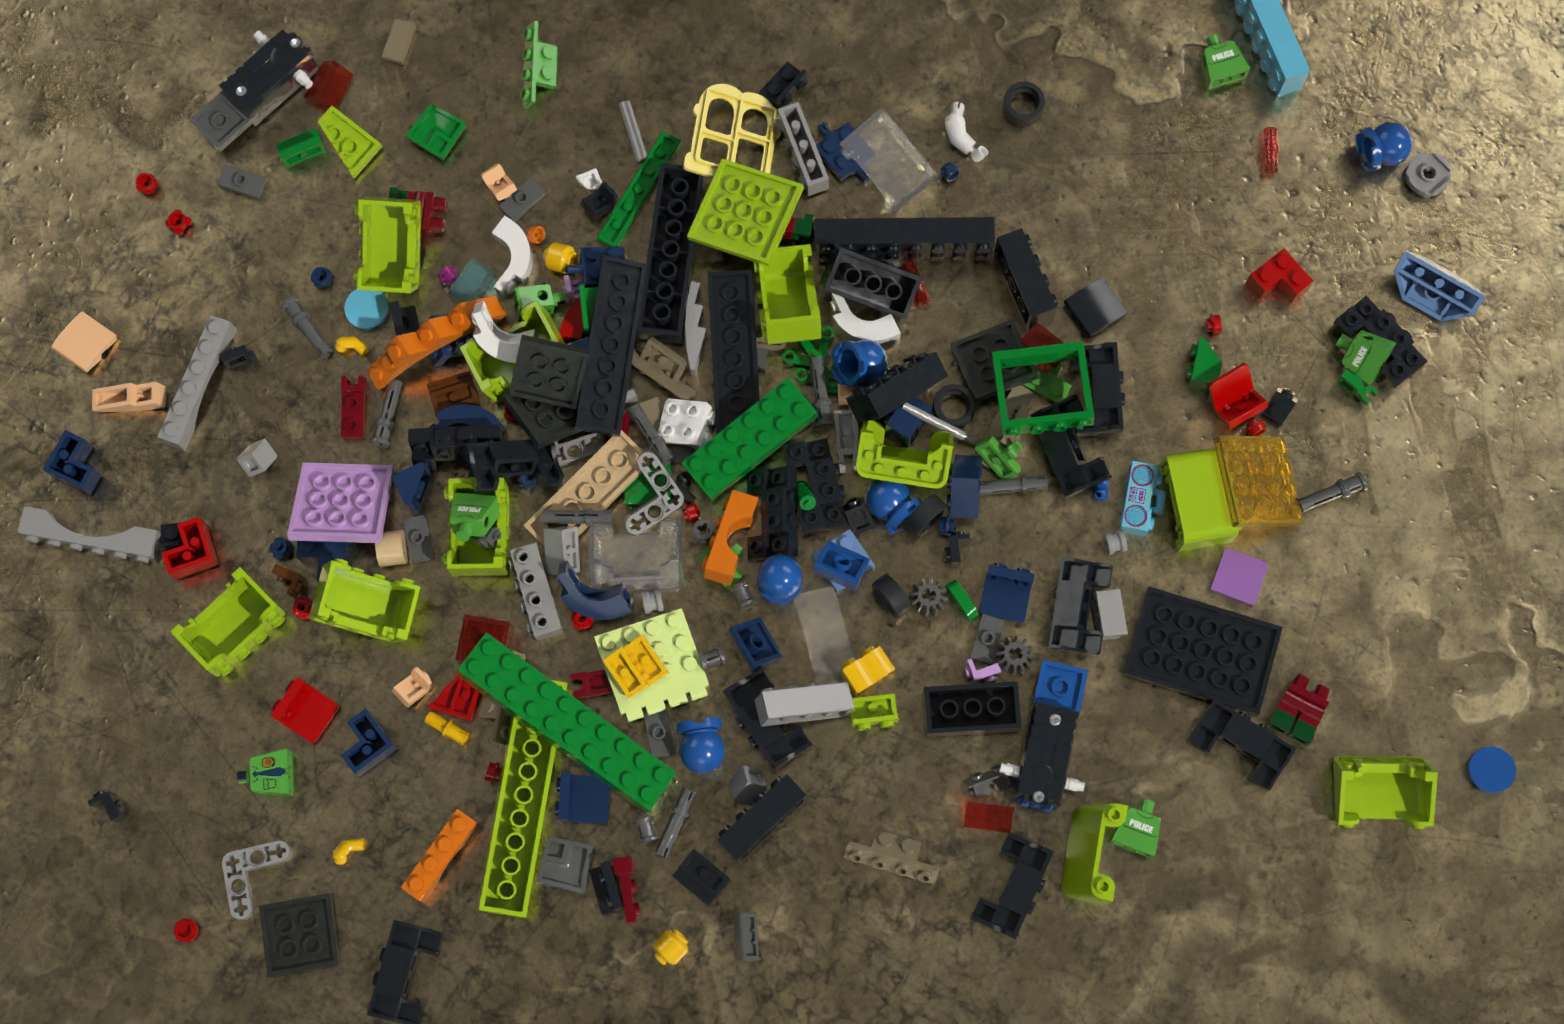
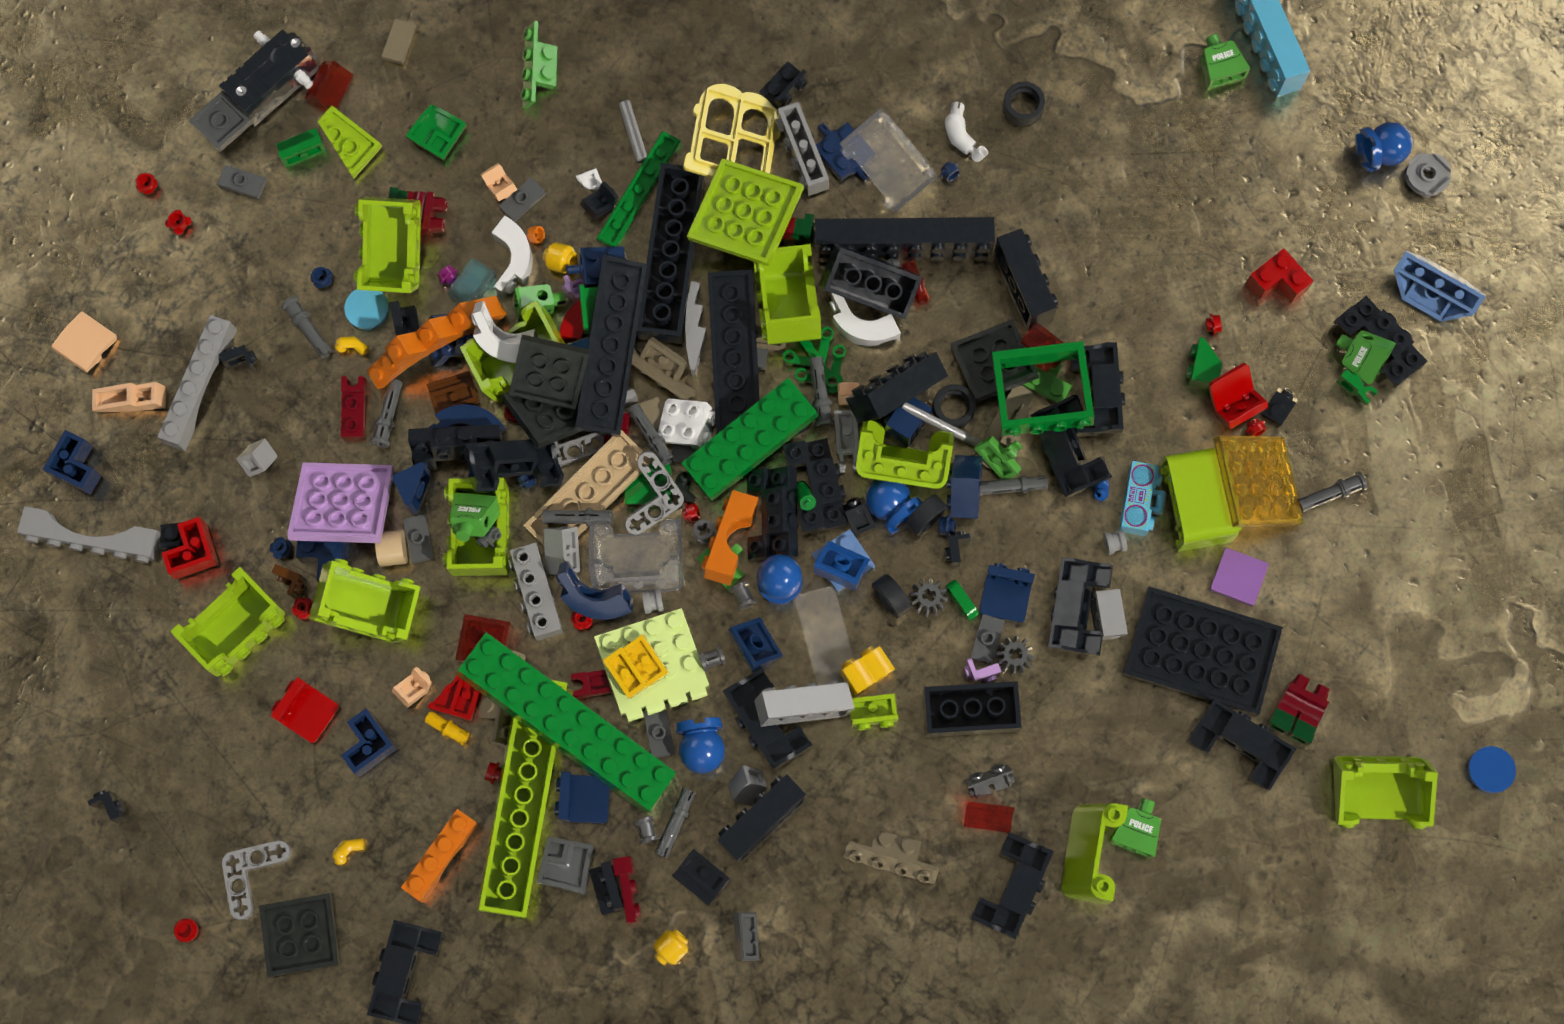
(269, 774): bright green torso -> none
(858, 361): blue tile -> none
(1049, 738): black piece -> none
(1095, 307): black slope -> none
(1270, 150): clear red pin -> none

